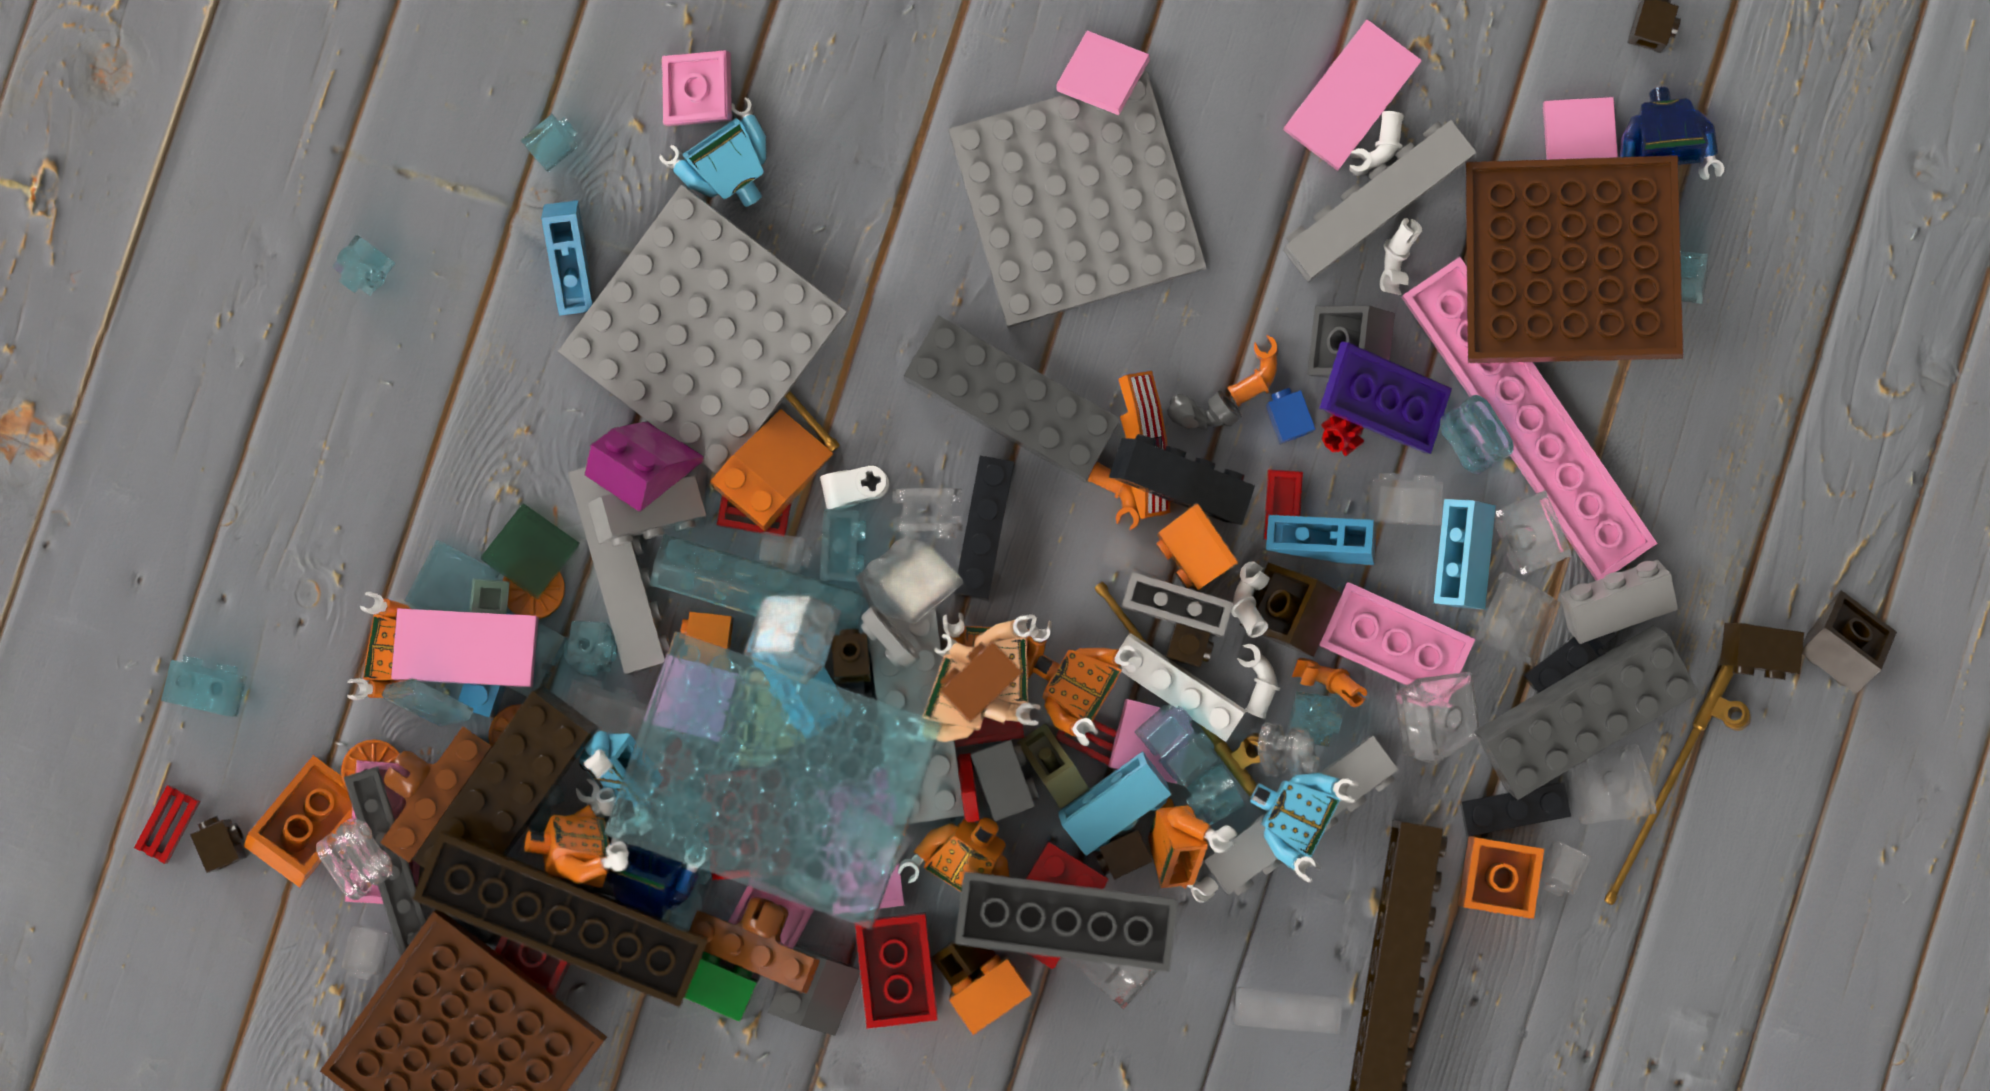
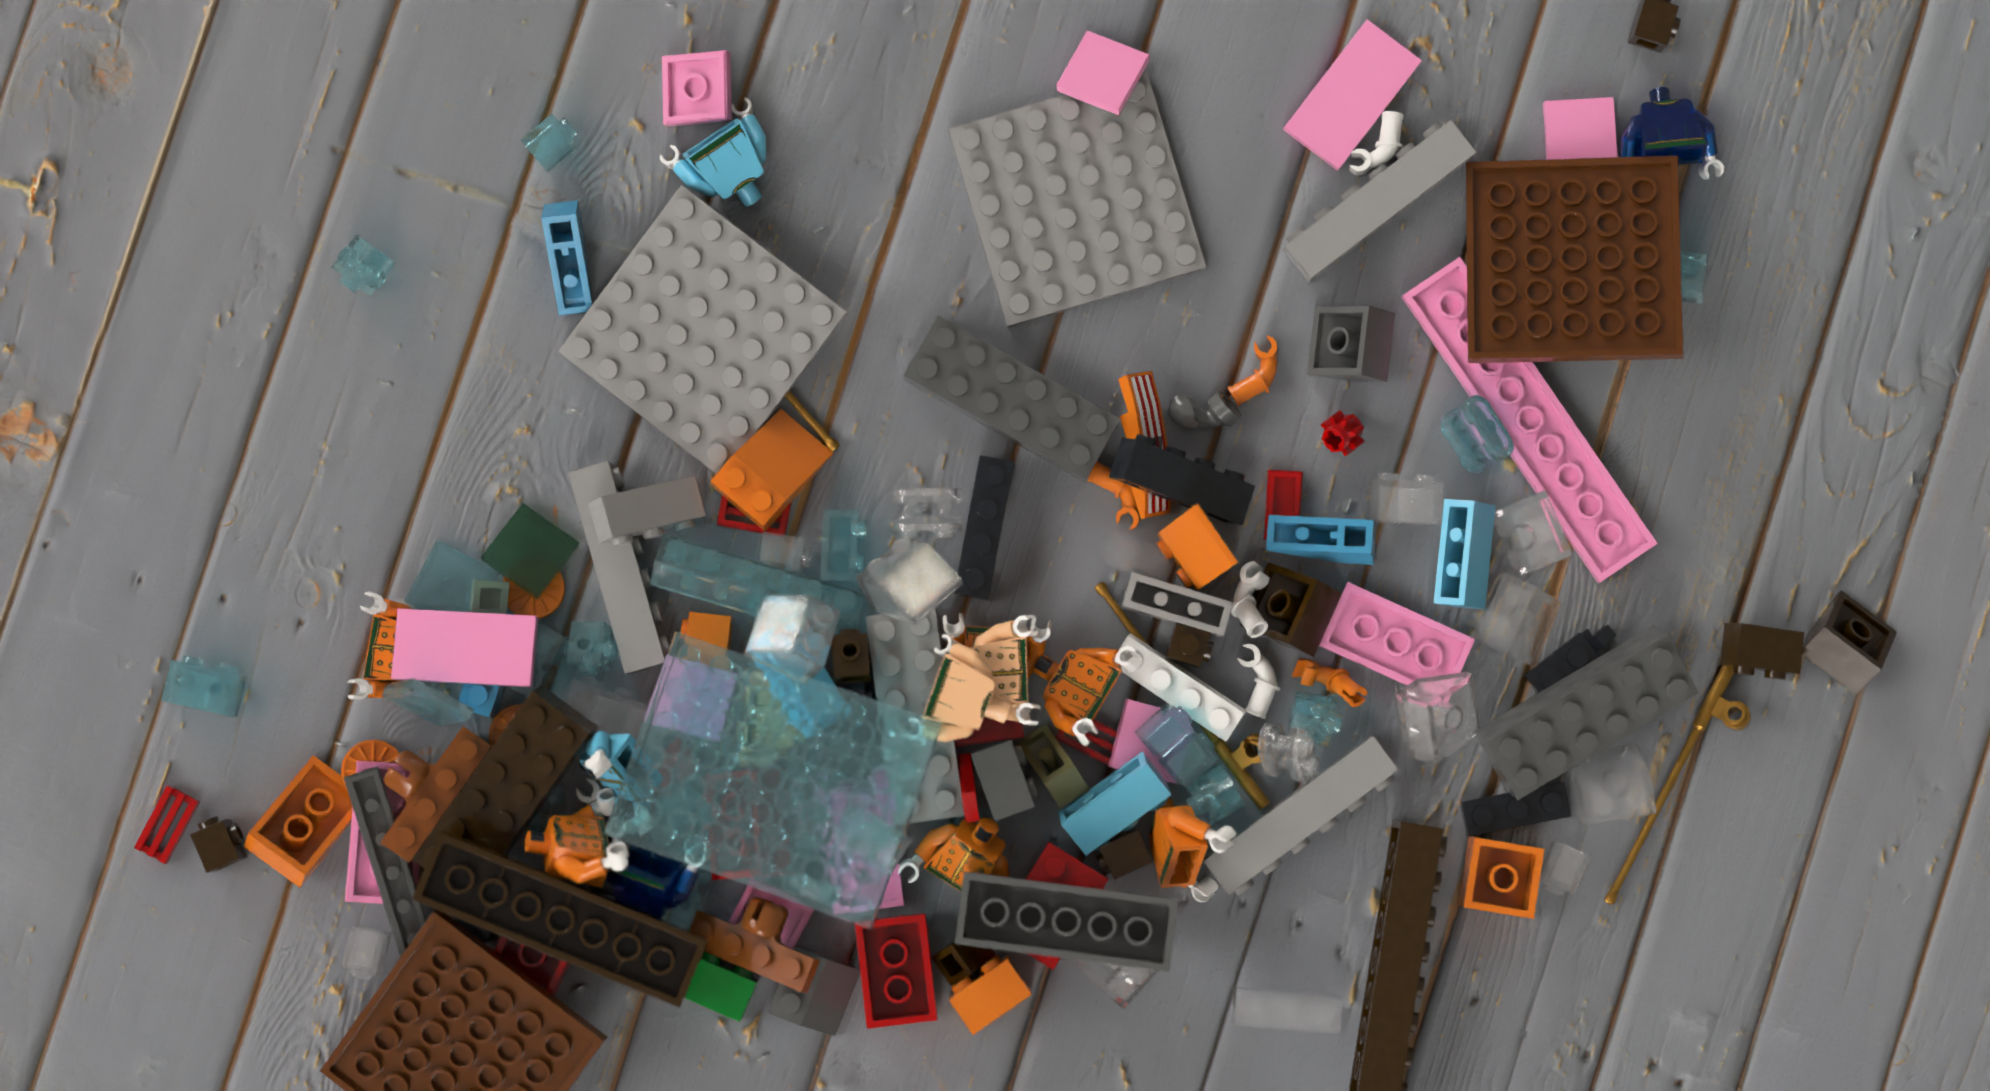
(354, 858): clear brick -> none
(639, 463): magenta slope -> none
(847, 487): white piece -> none
(898, 648): light grey plate -> none
(979, 681): dark orange brick -> none
(1289, 415): blue brick -> none
(1299, 816): medium azure torso -> none
(1385, 397): dark purple tile -> none
(1396, 251): white piece -> none
(1618, 601): light grey brick -> none

